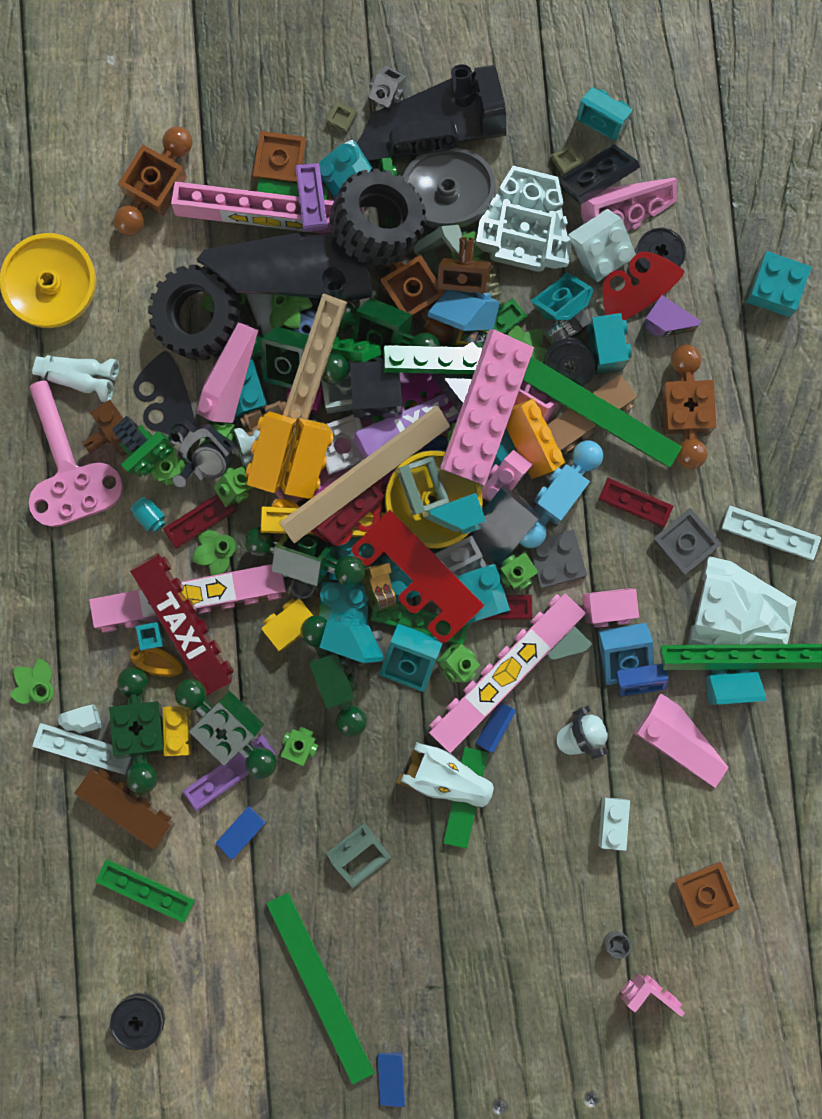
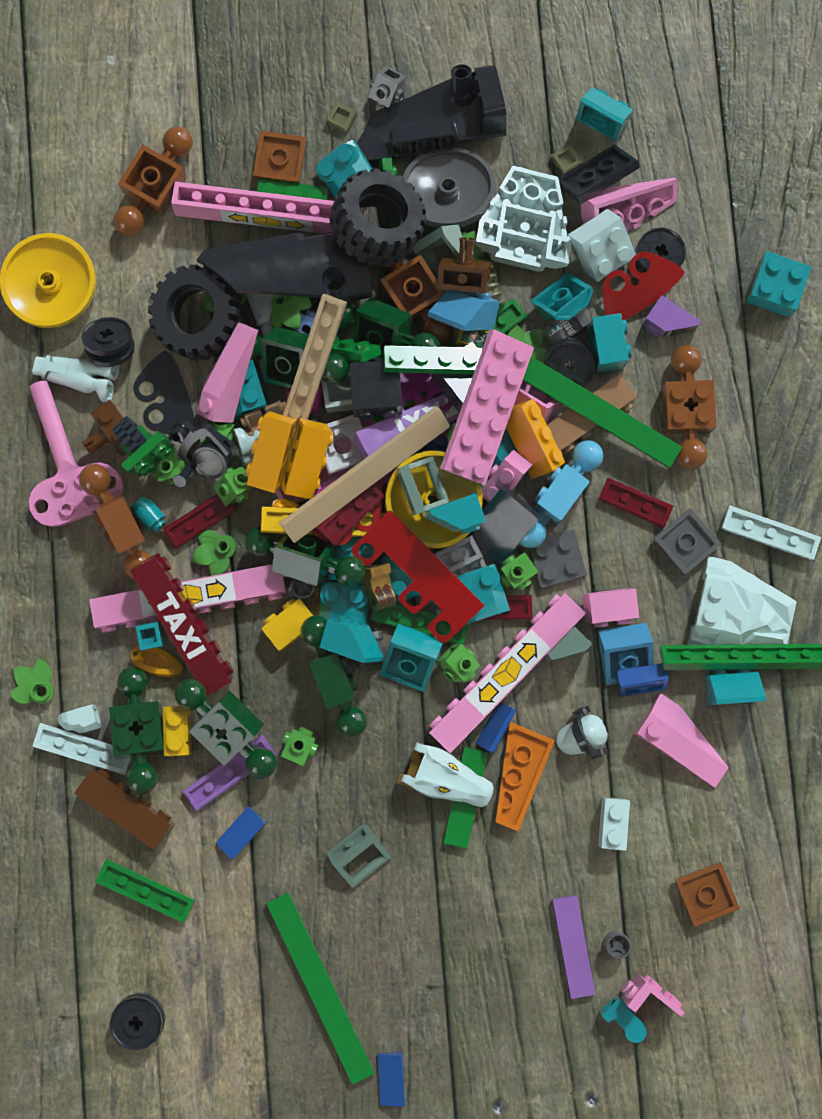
(108, 342): none -> black wheel
(114, 515): none -> dark orange brick
(311, 197): medium lavender tile -> none
(522, 768): none -> orange wing
(573, 946): none -> medium lavender tile
(625, 1017): none -> teal leg

